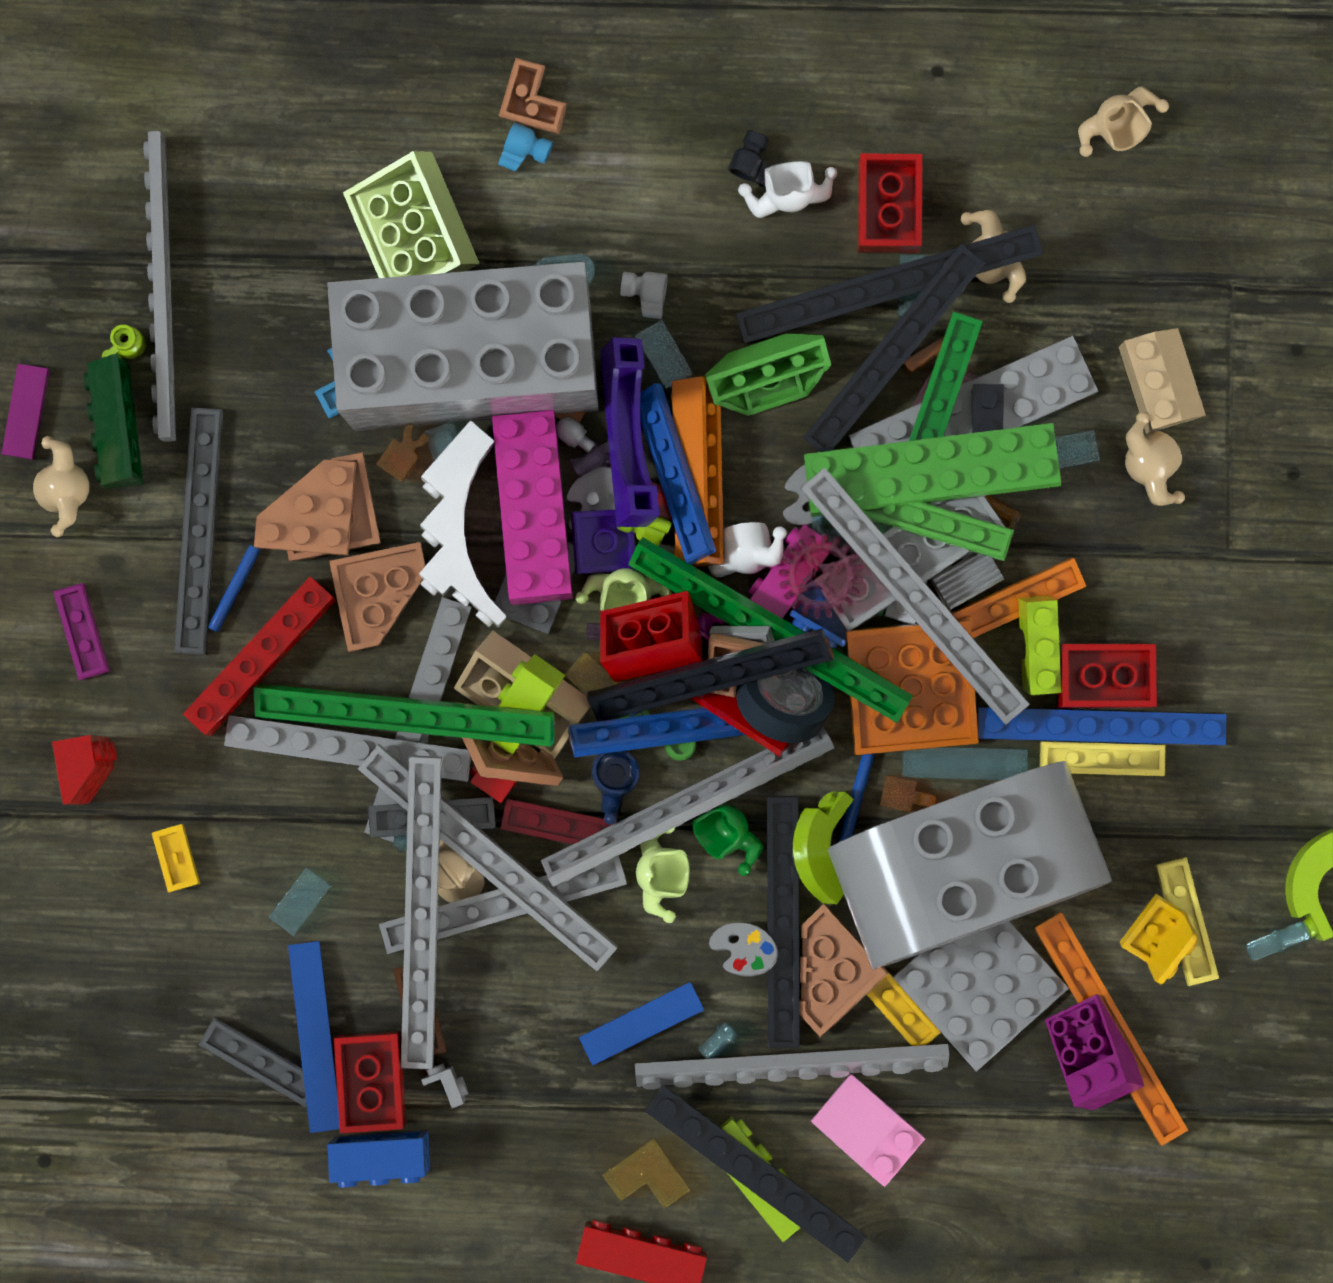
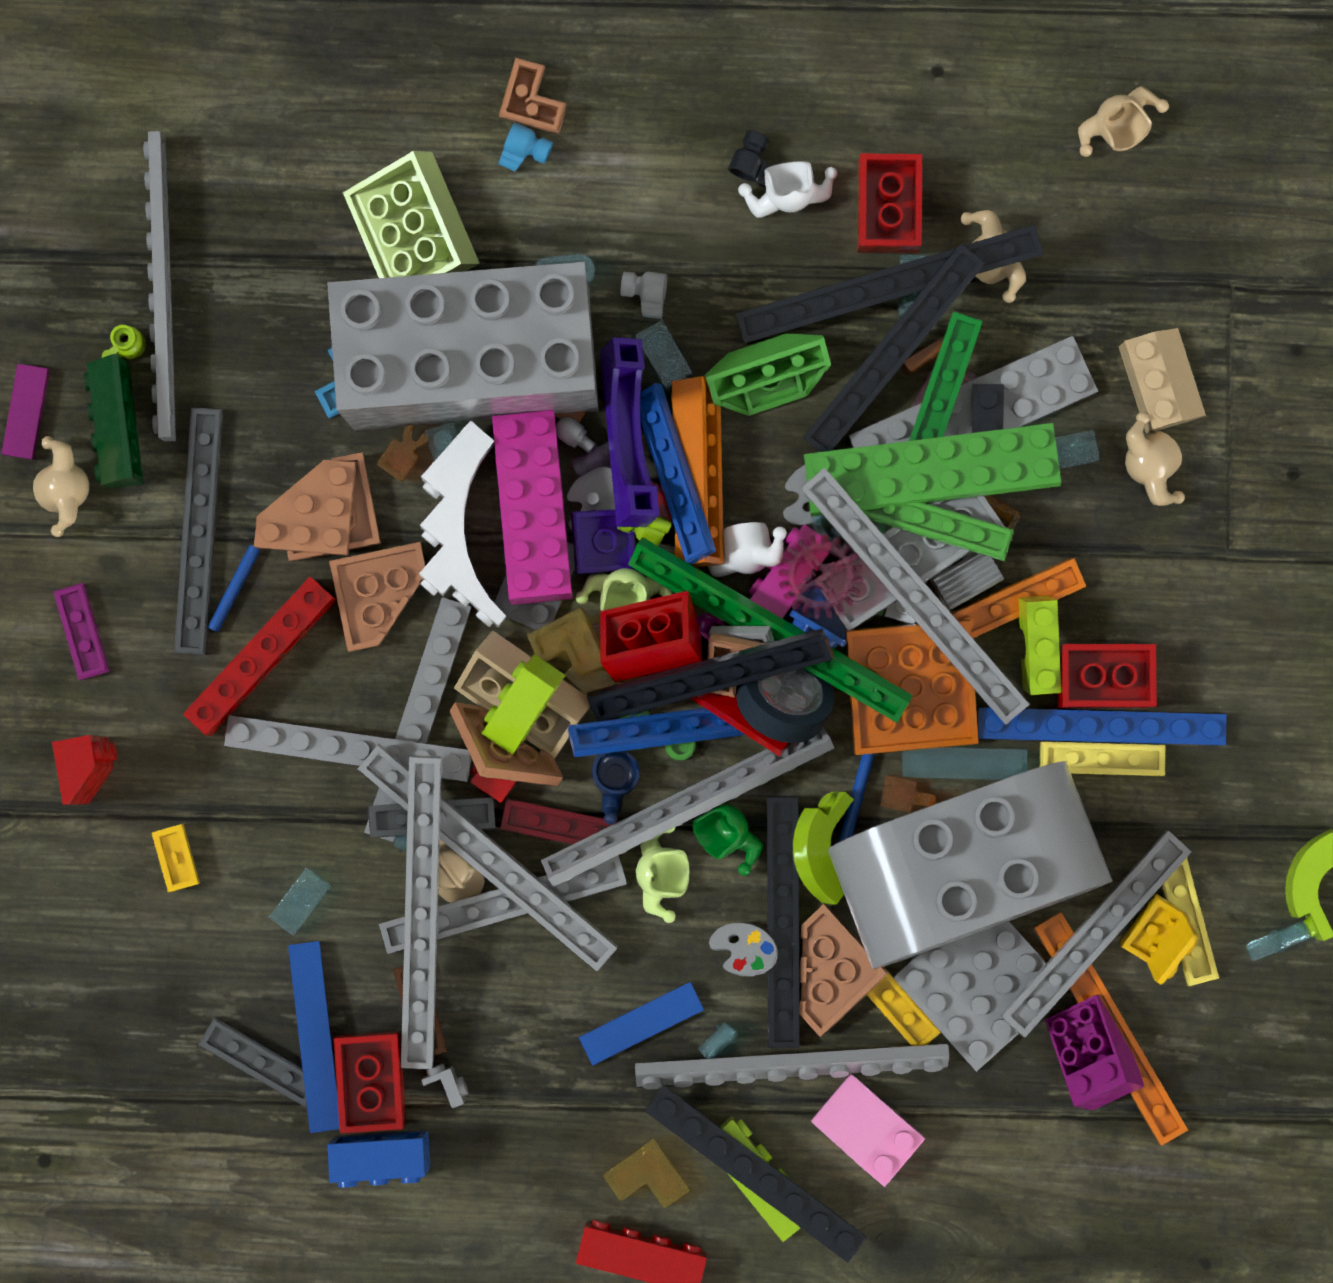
(404, 714): green plate -> none
(571, 635): none -> clear yellow plate
(1095, 933): none -> light grey plate

